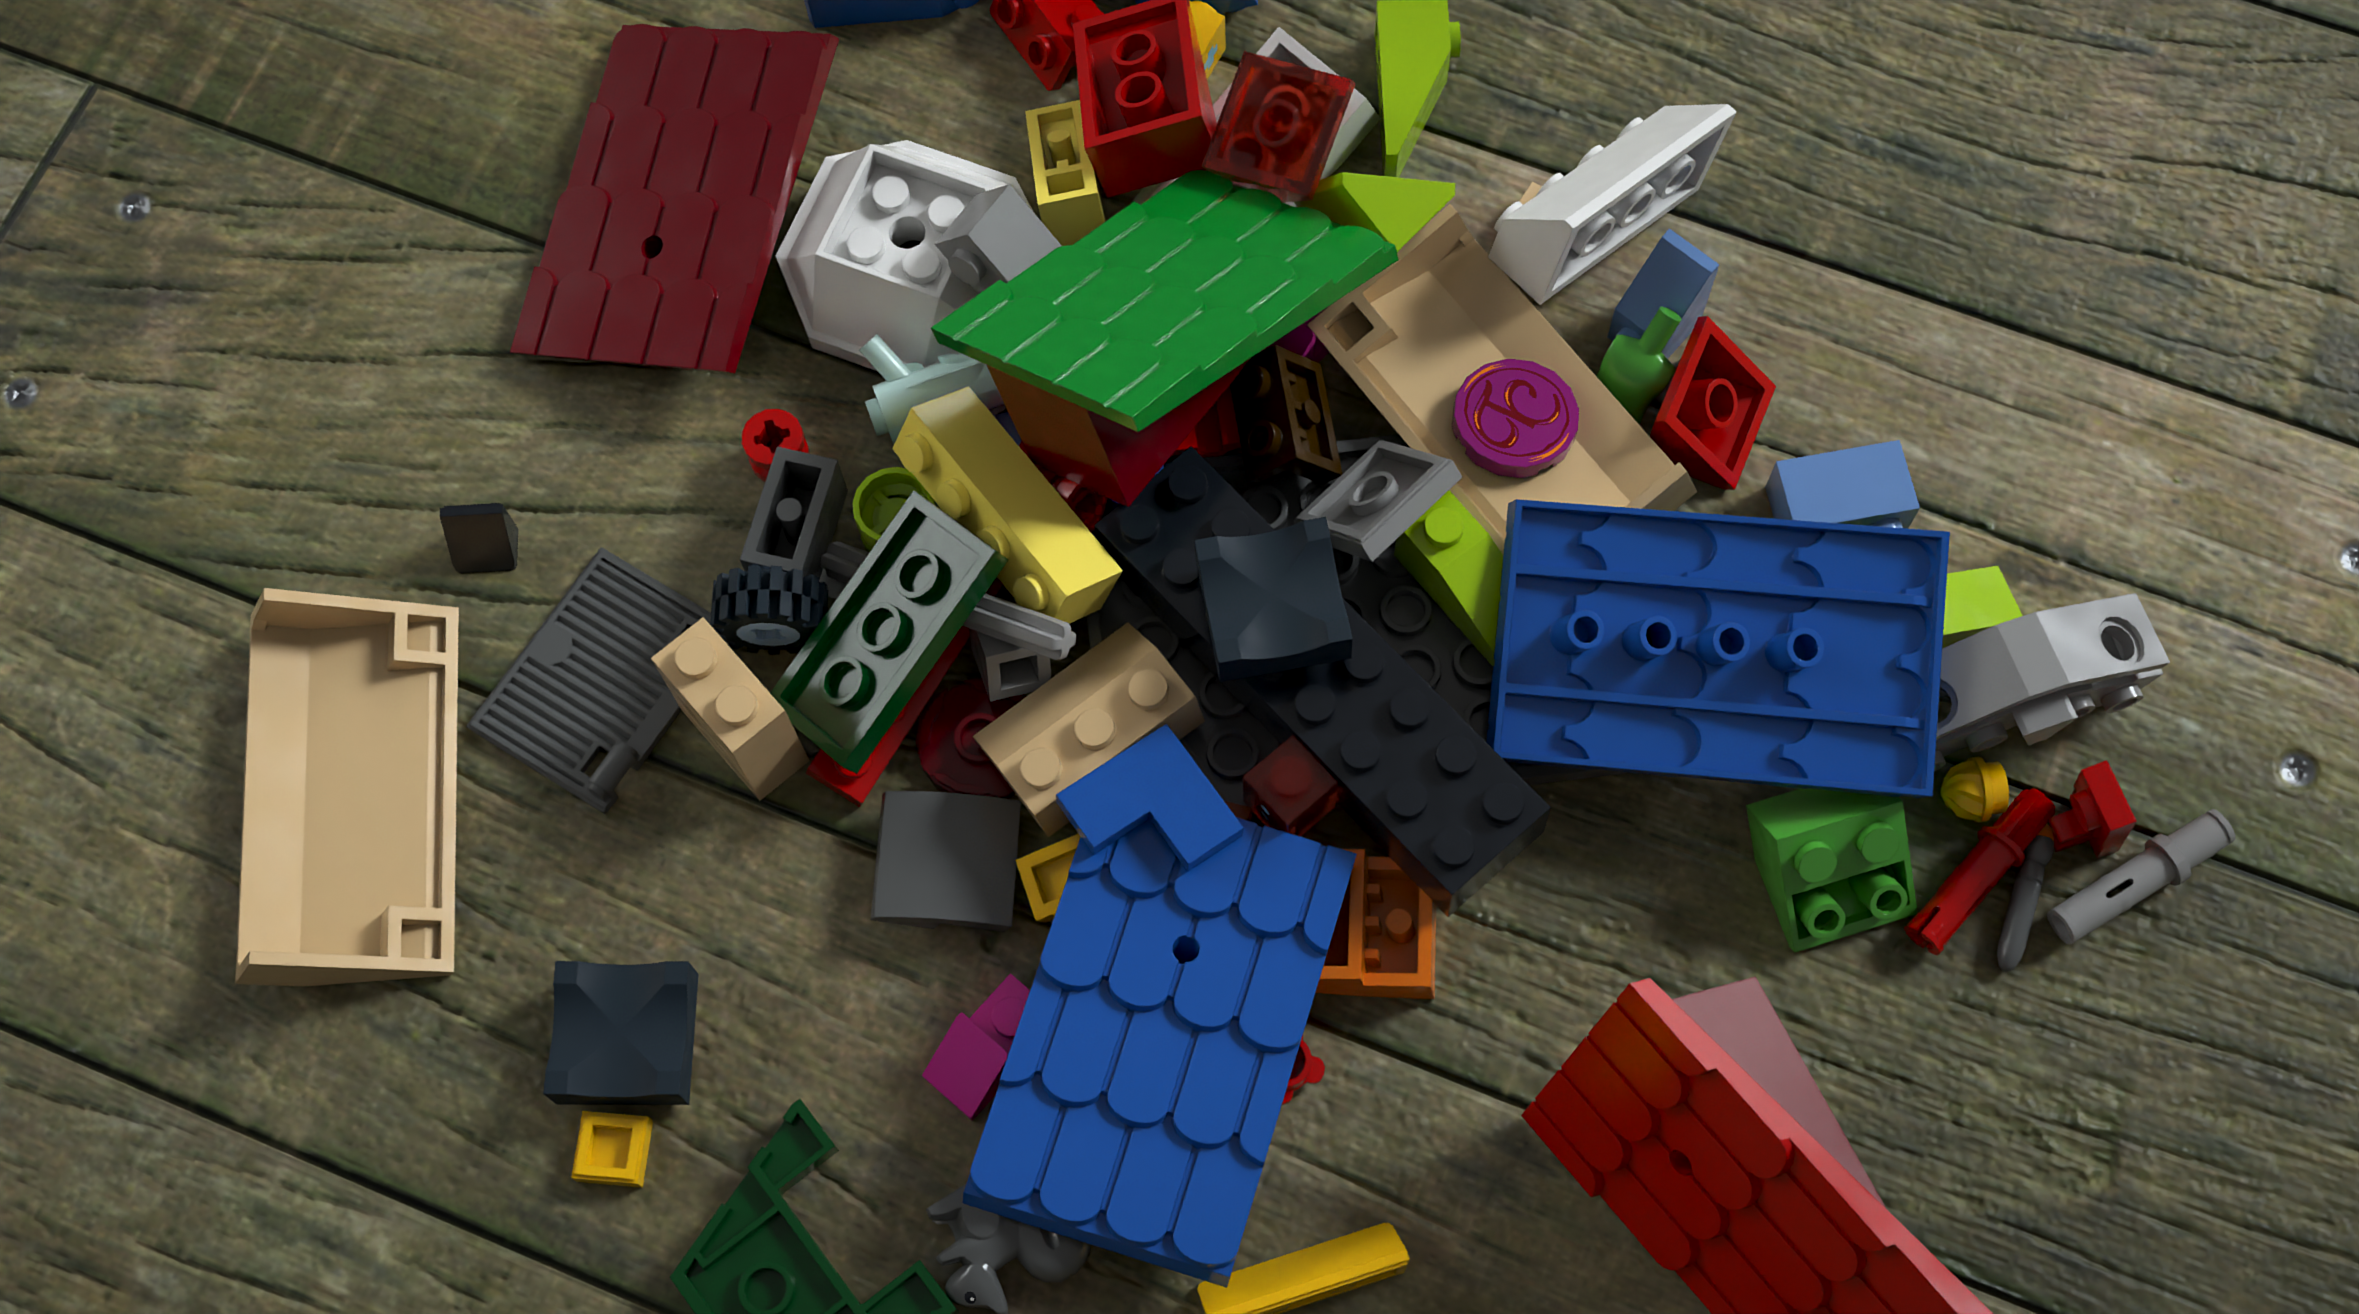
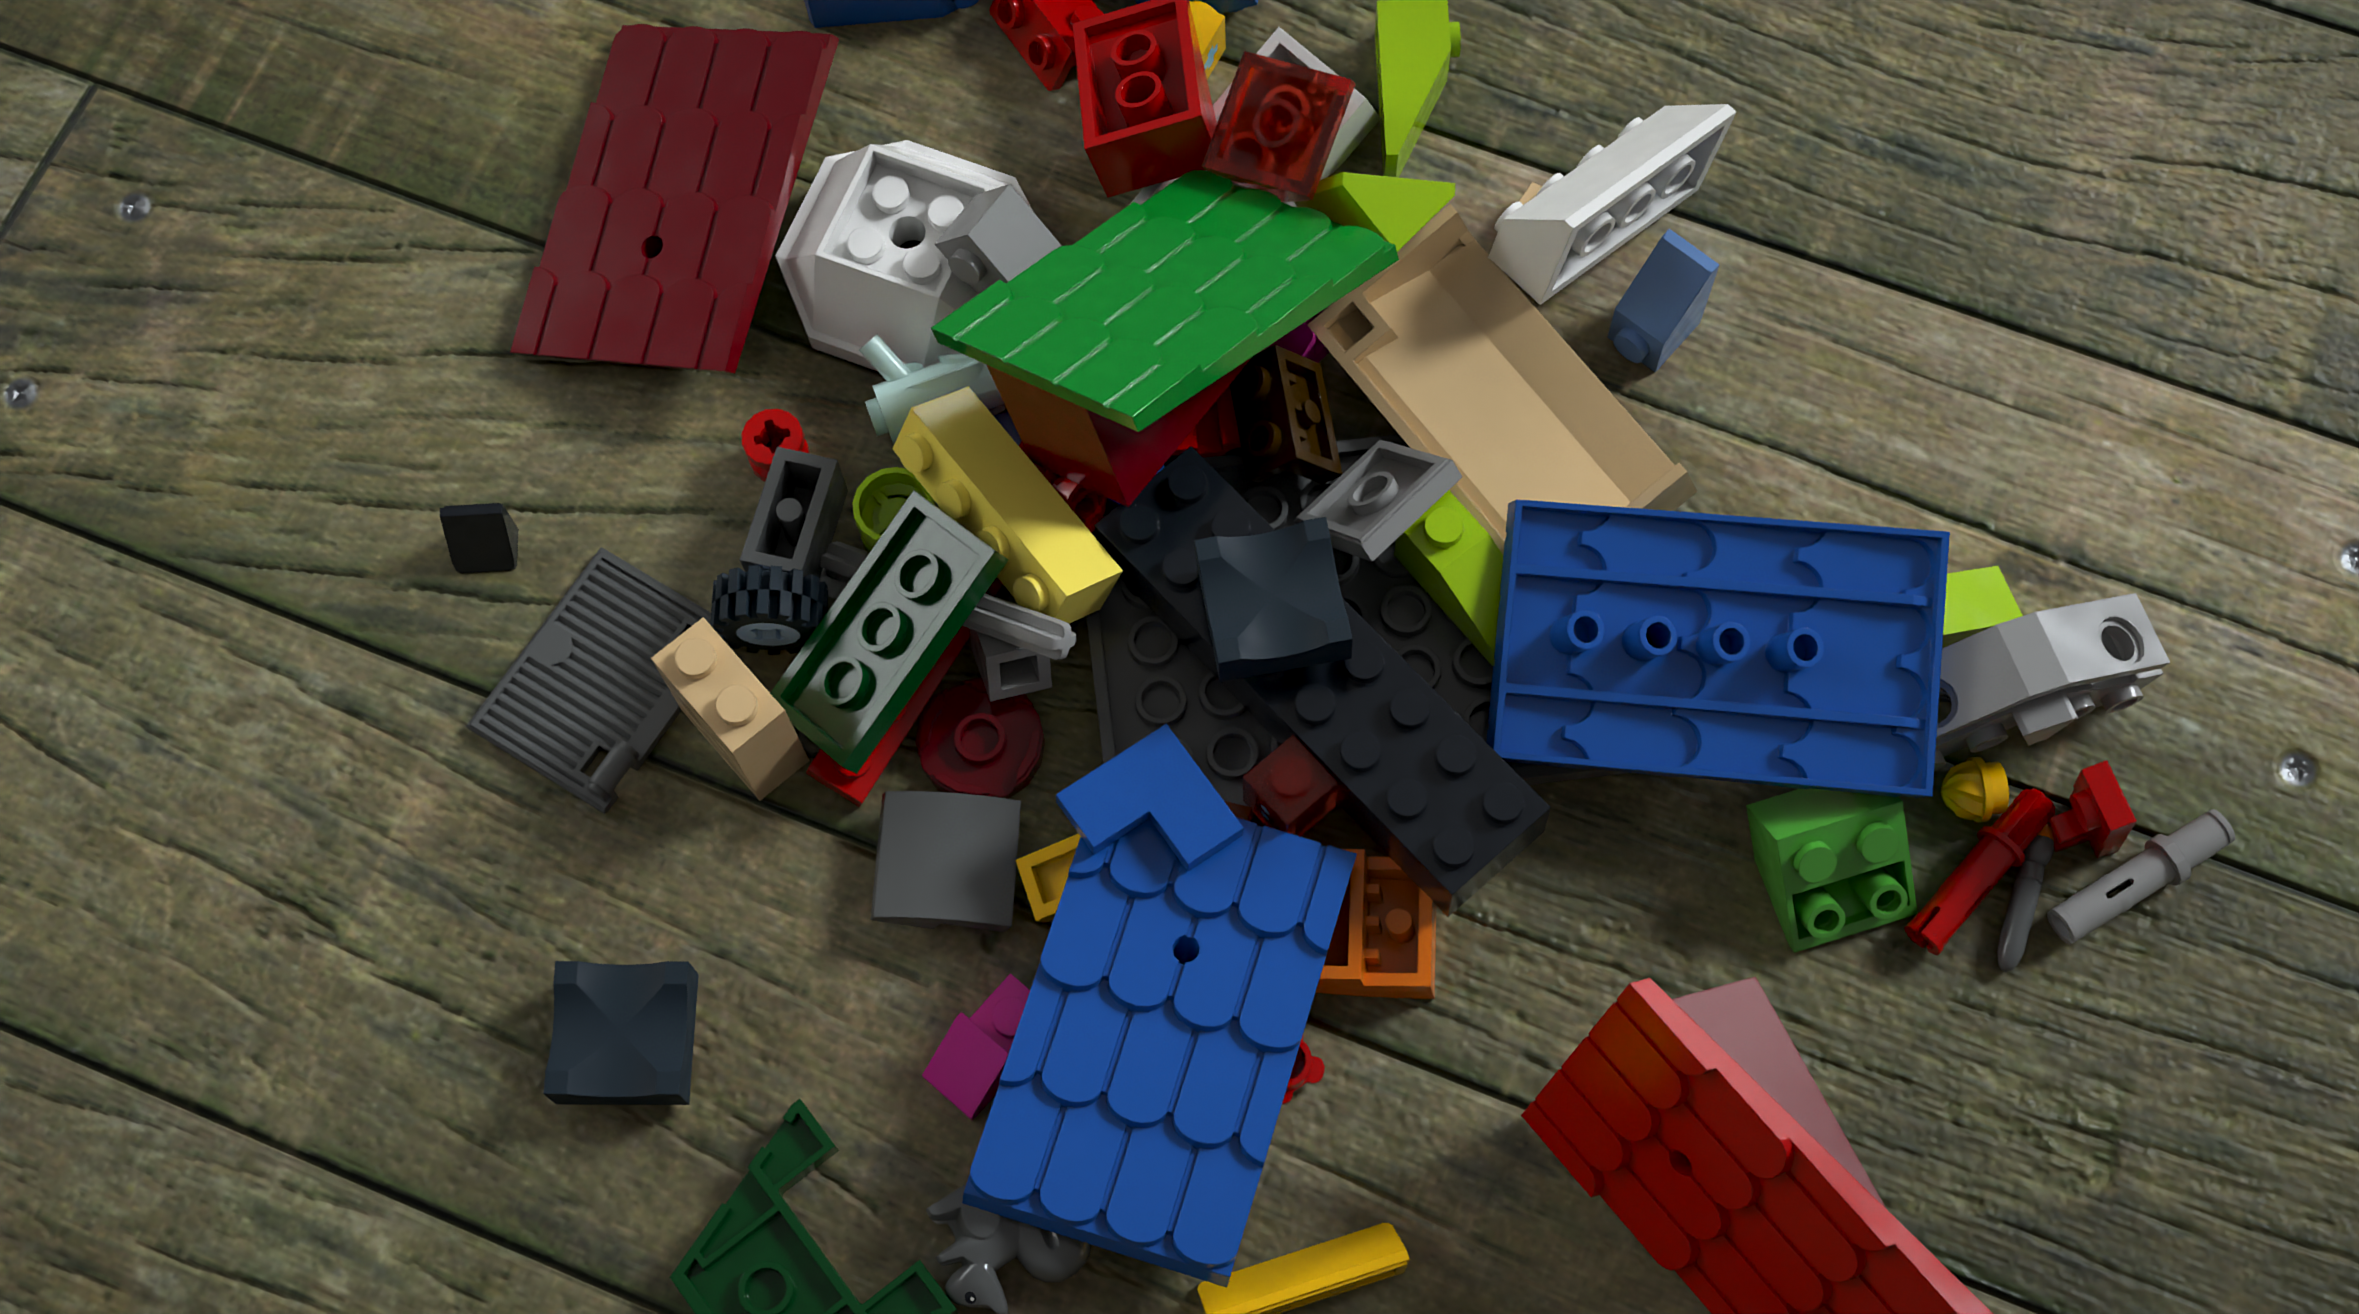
(348, 791): tan slope -> none
(612, 1149): yellow tile -> none
(1063, 173): light yellow slope -> none
(1085, 719): tan slope -> none
(1515, 418): magenta tile -> none
(1636, 367): bright green piece -> none
(1712, 408): red slope -> none
(1846, 487): medium blue brick -> none

